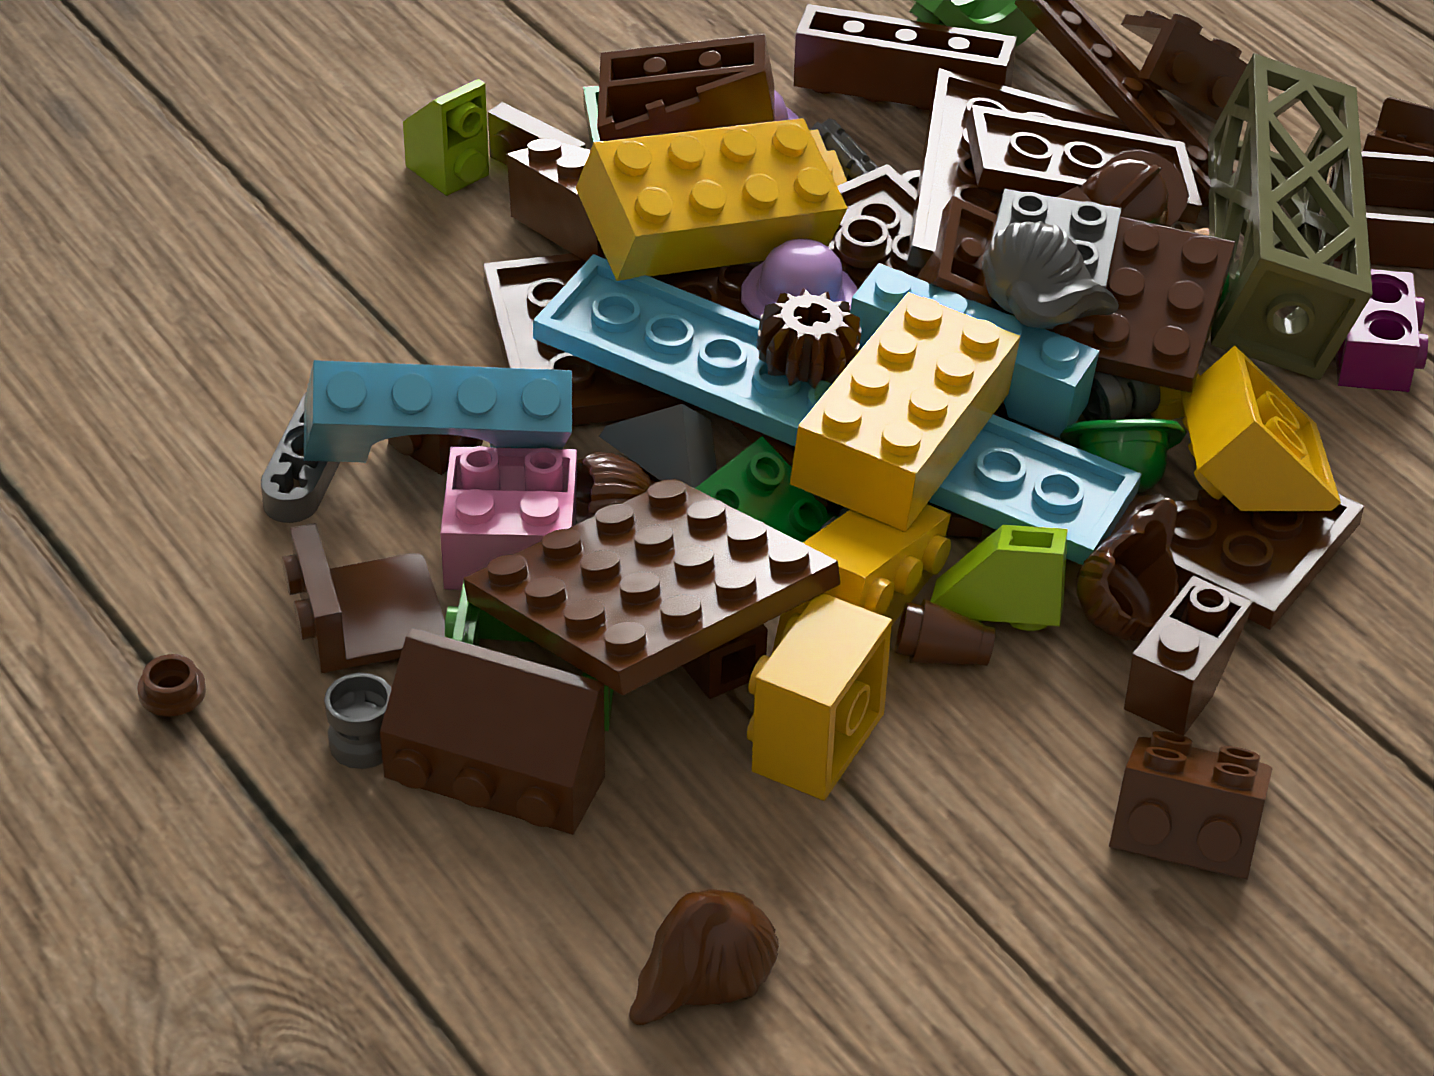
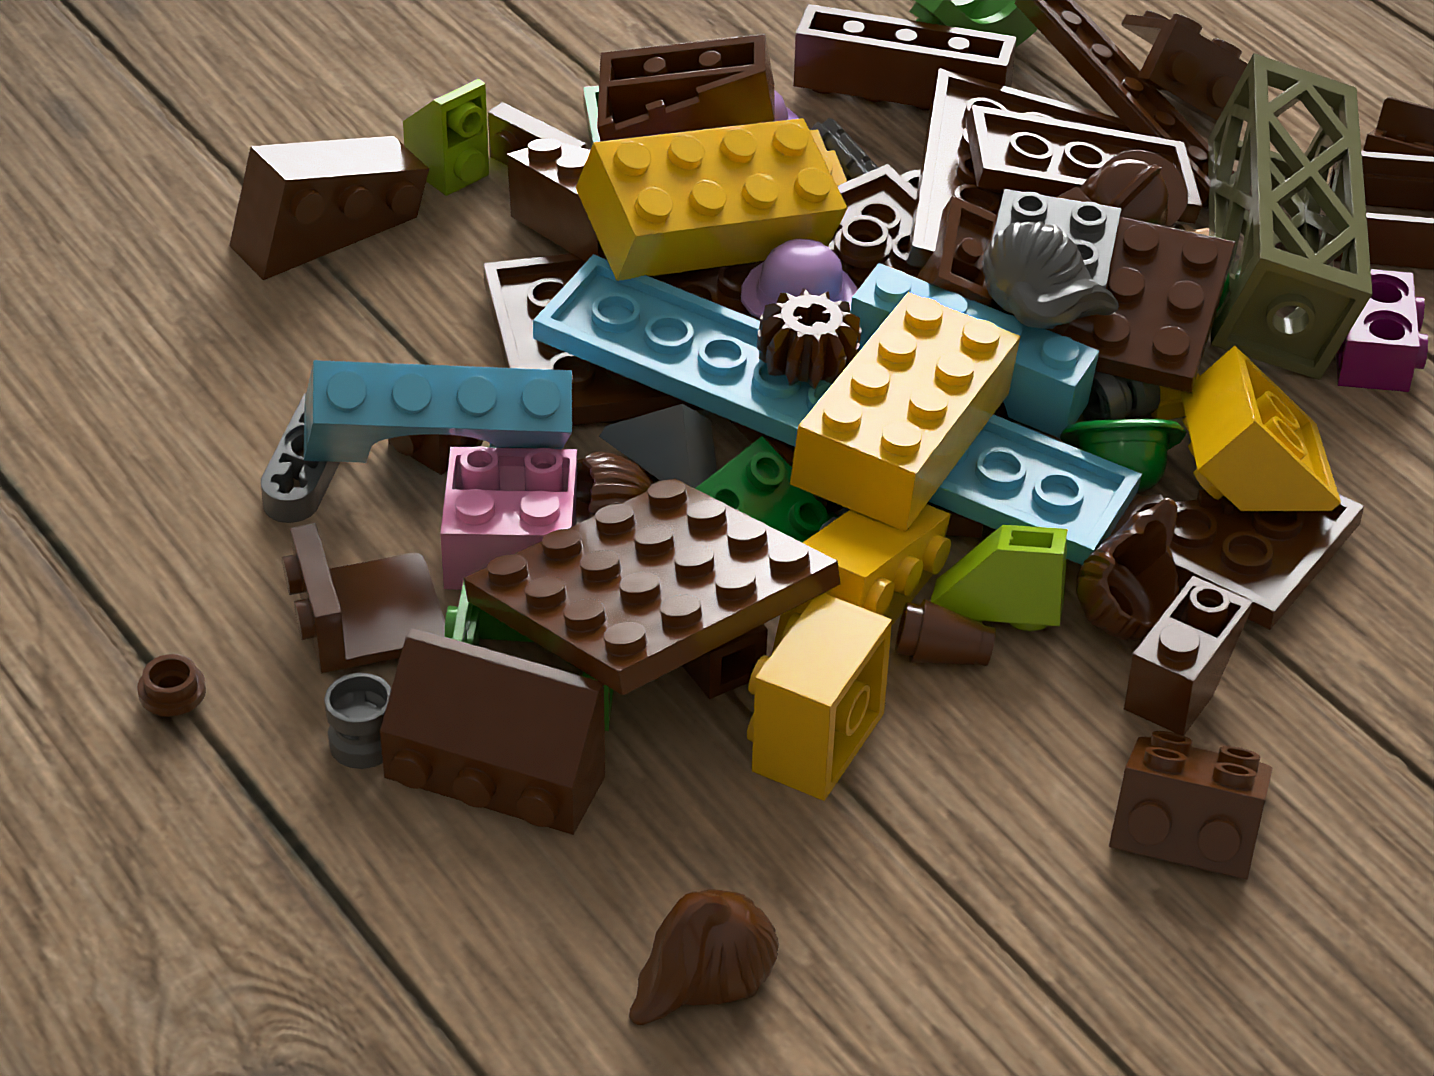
(321, 198): none -> reddish brown wedge

